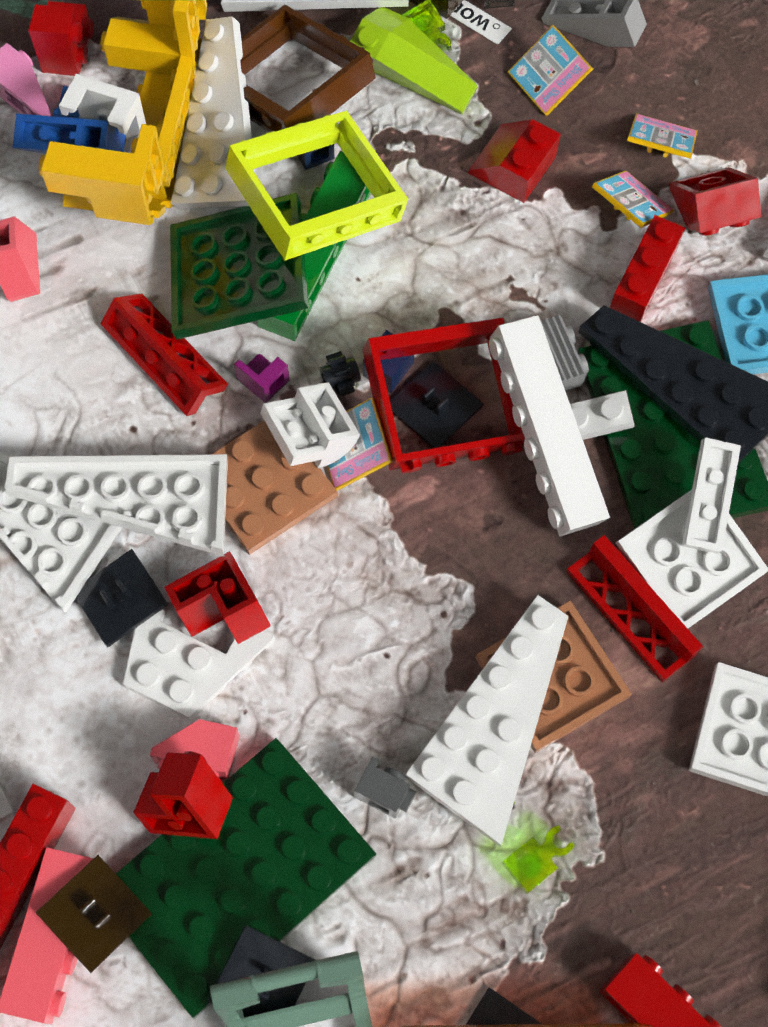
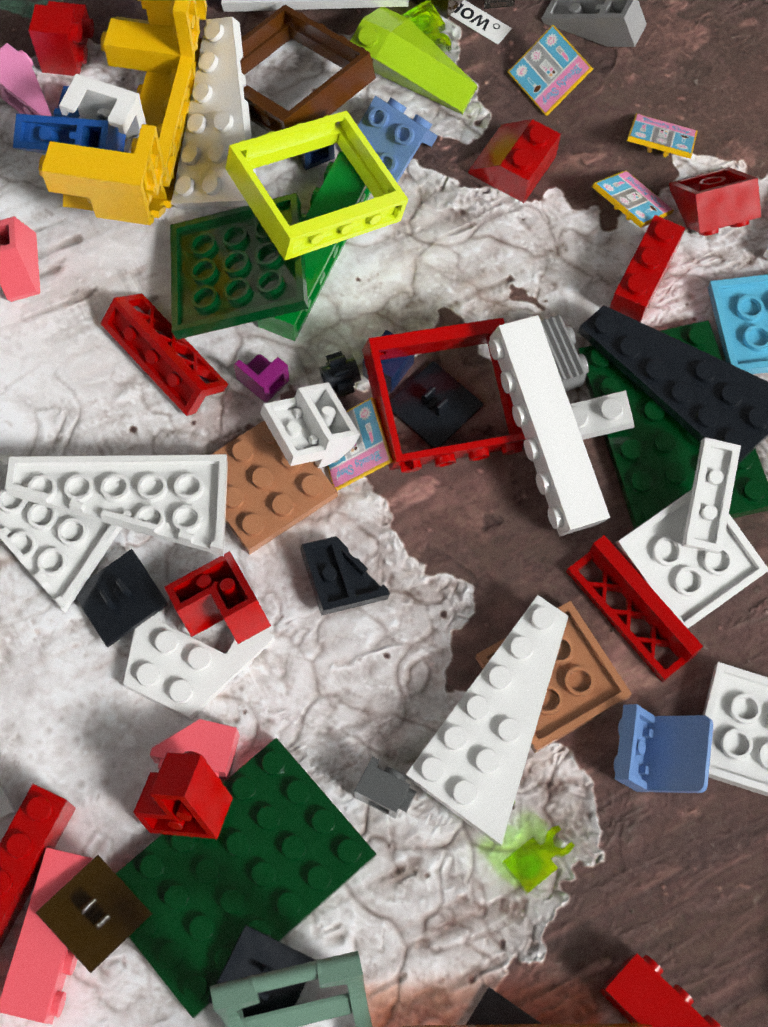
(338, 577): none -> black wing
(395, 134): none -> medium blue bracket
(663, 751): none -> medium blue bracket

